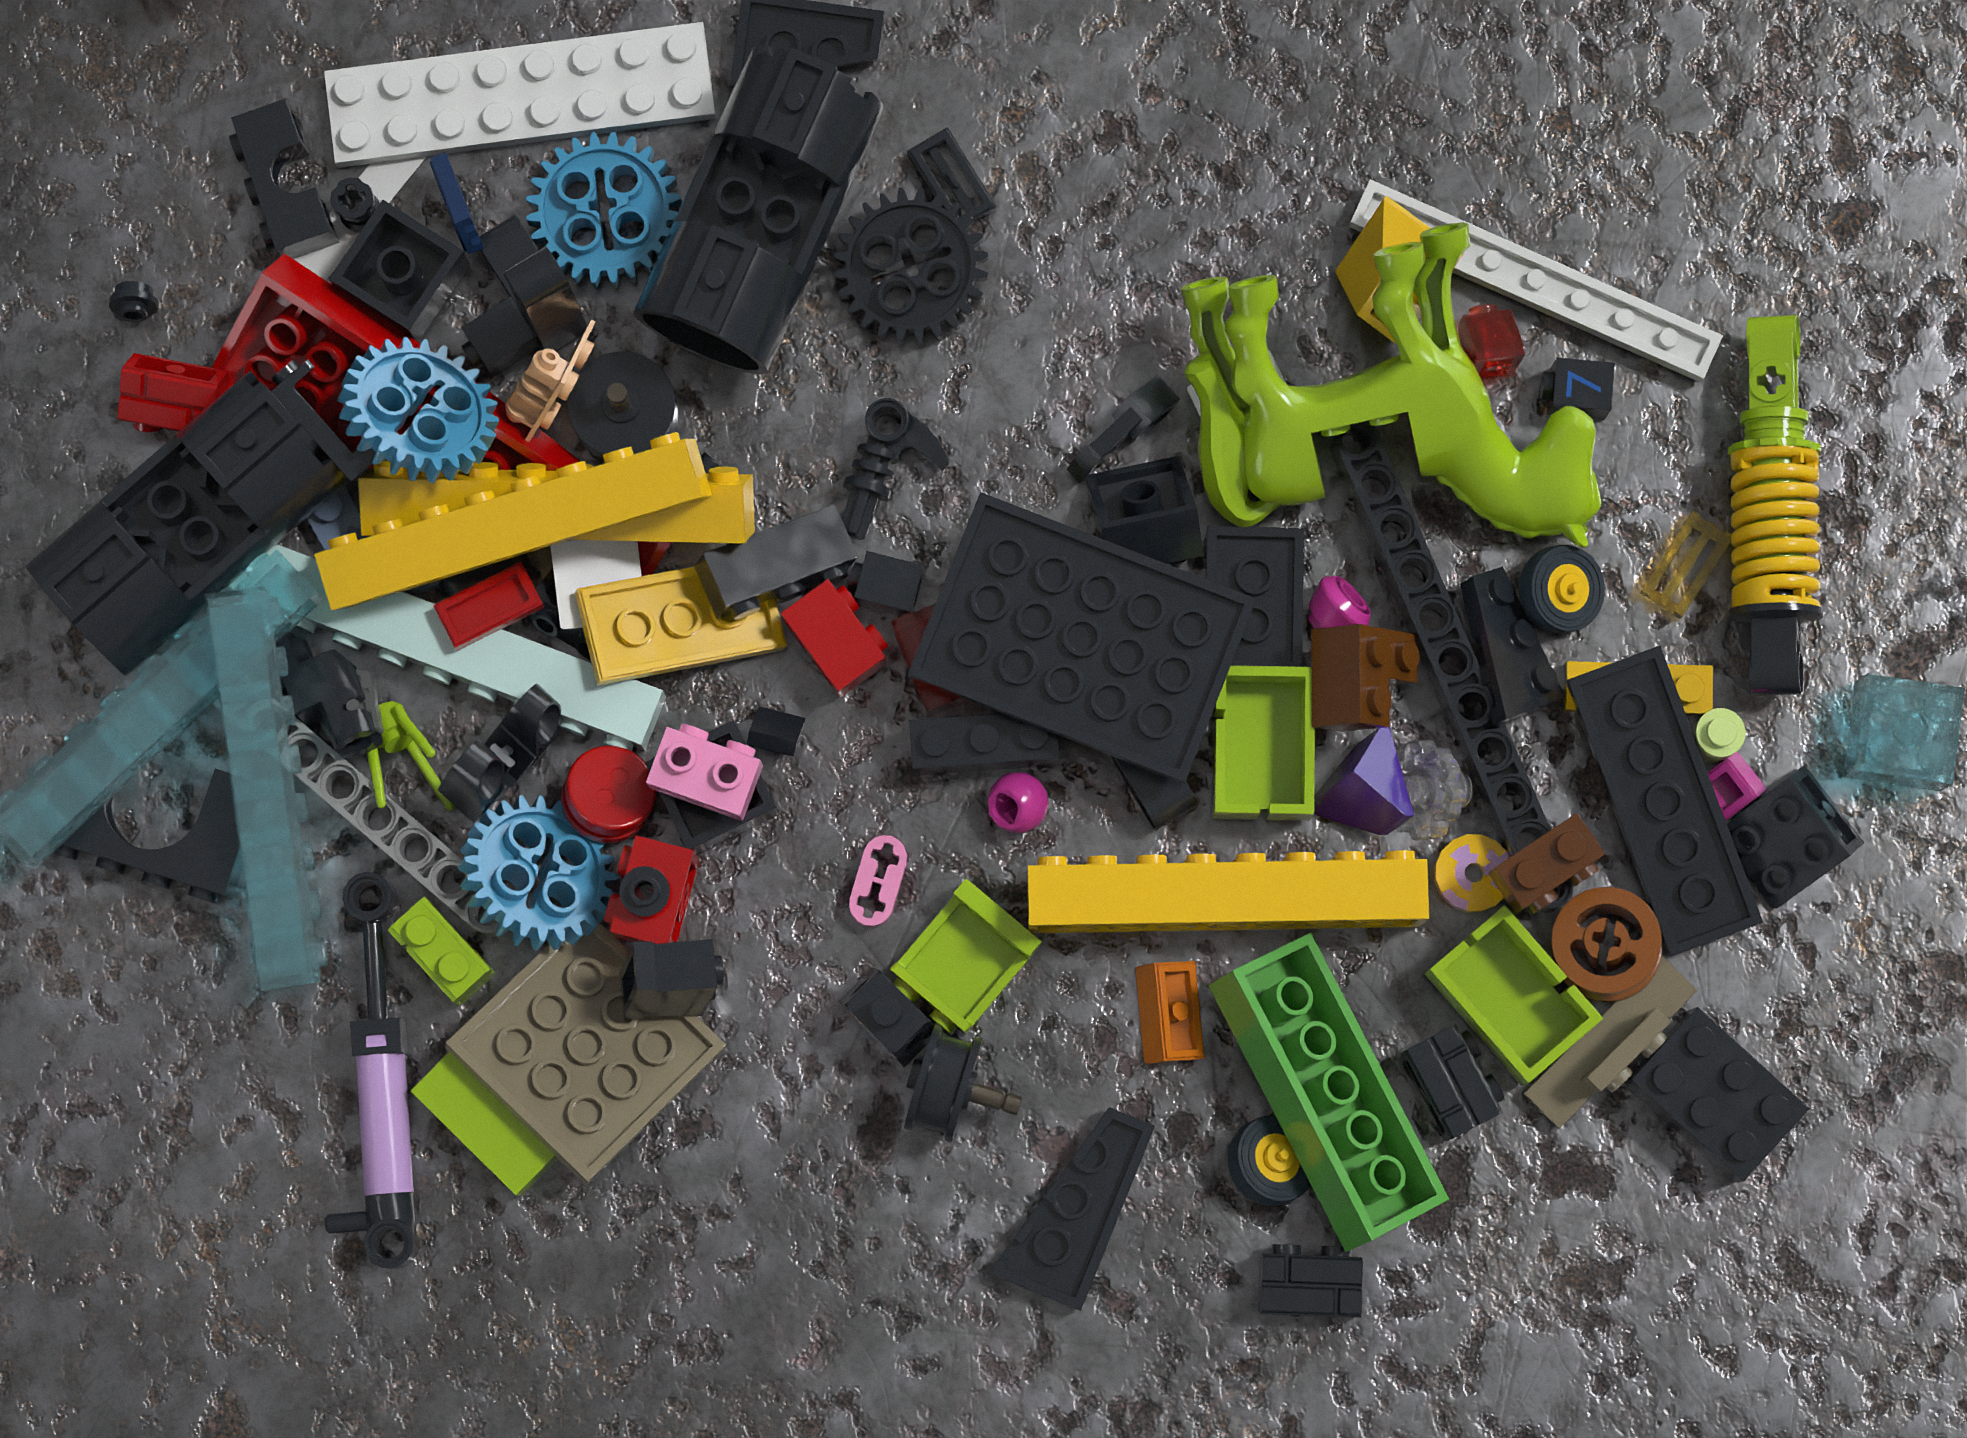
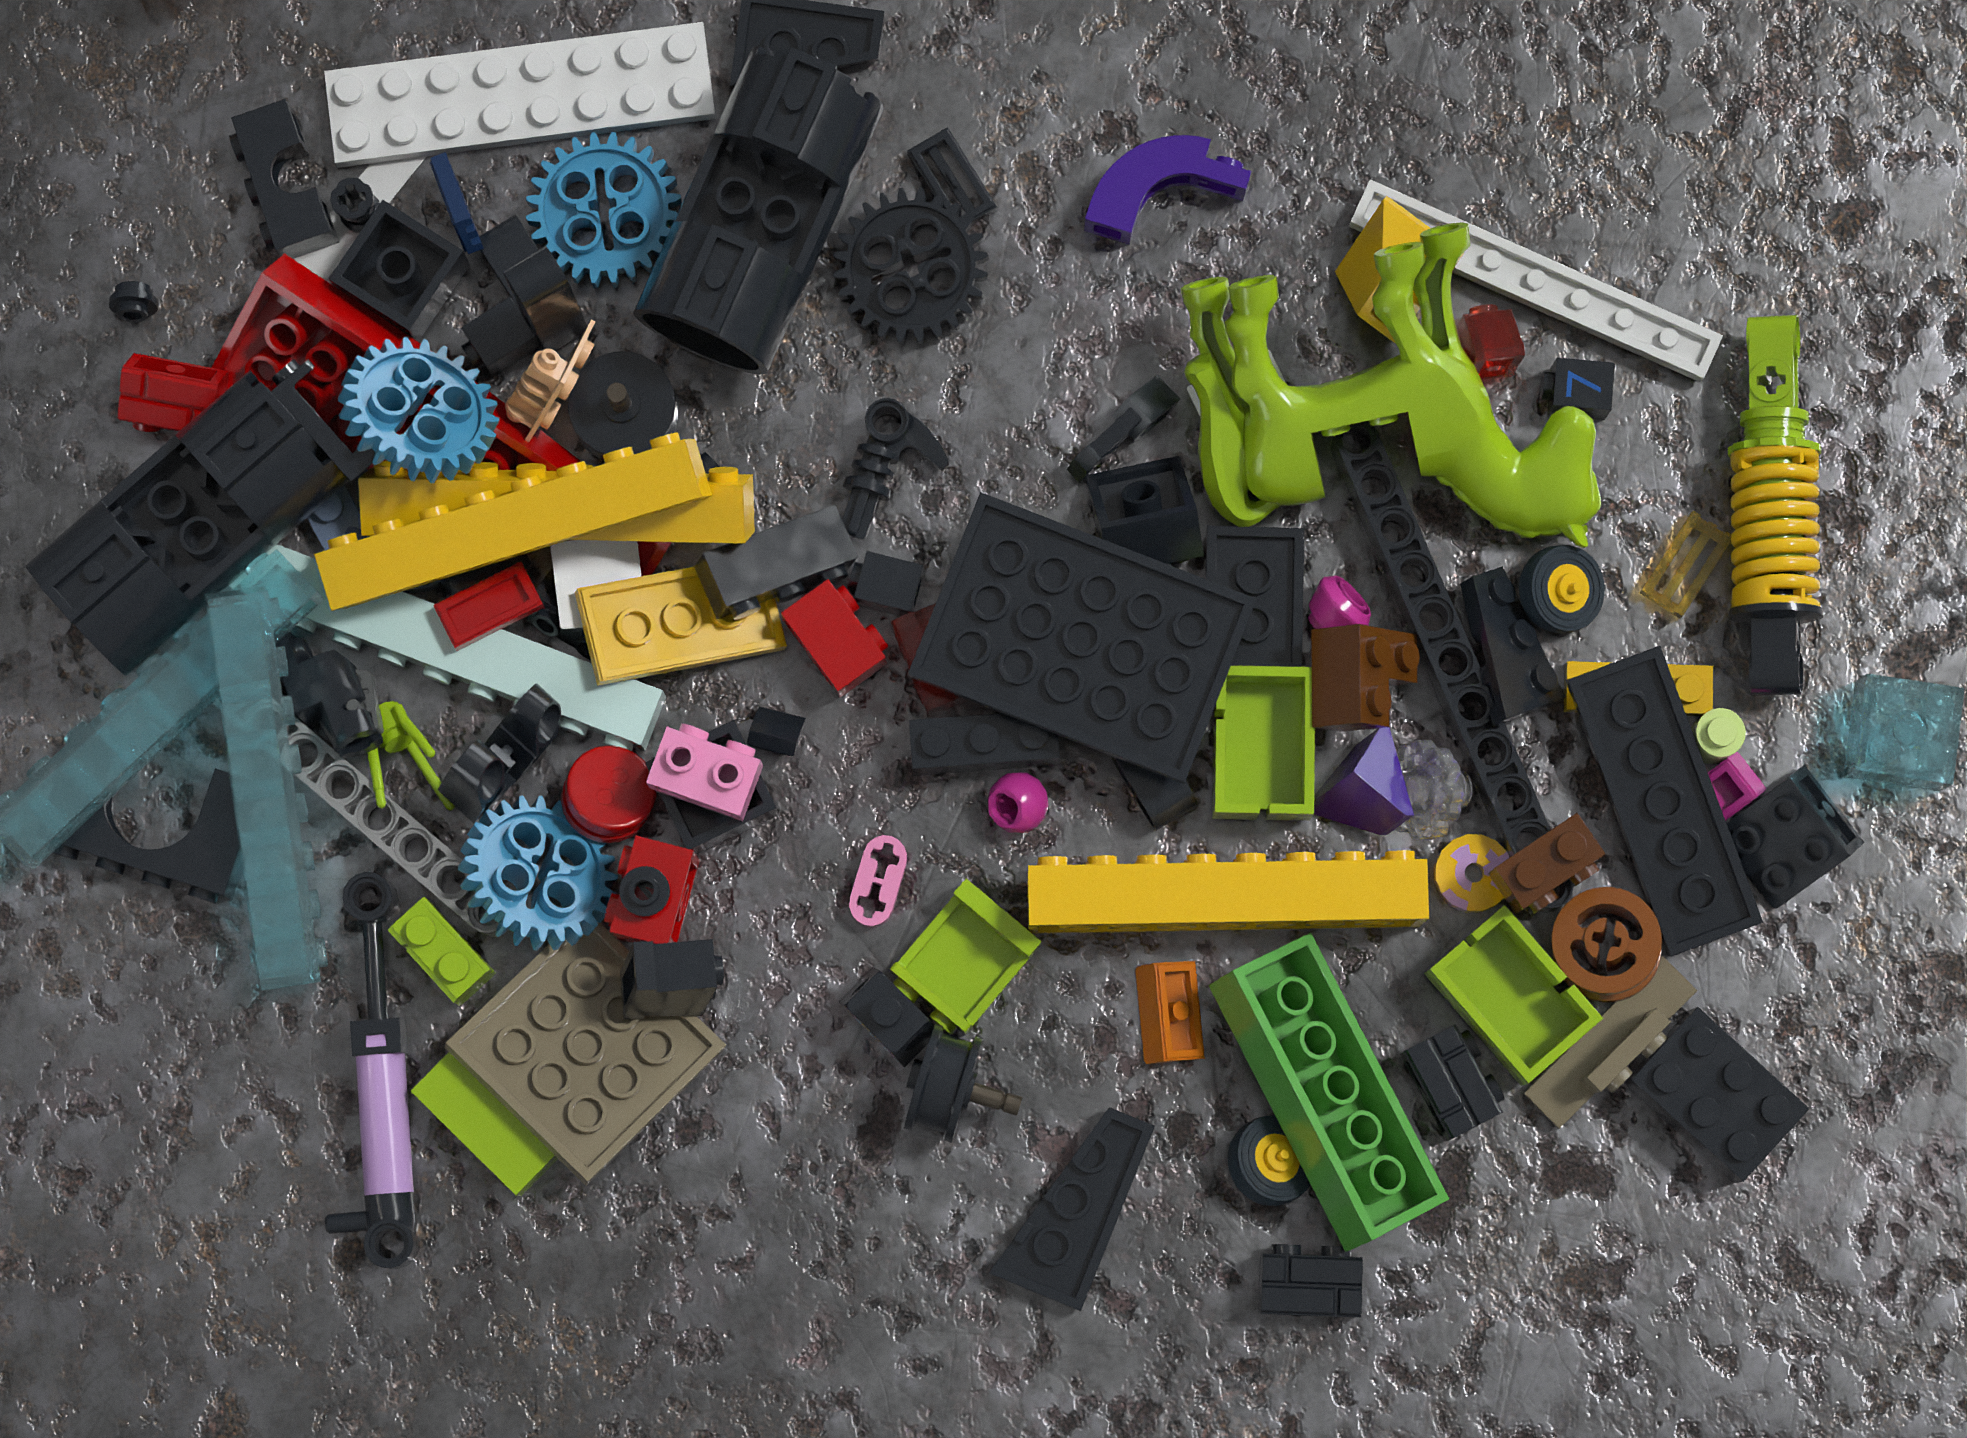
(1155, 167): none -> dark purple arch

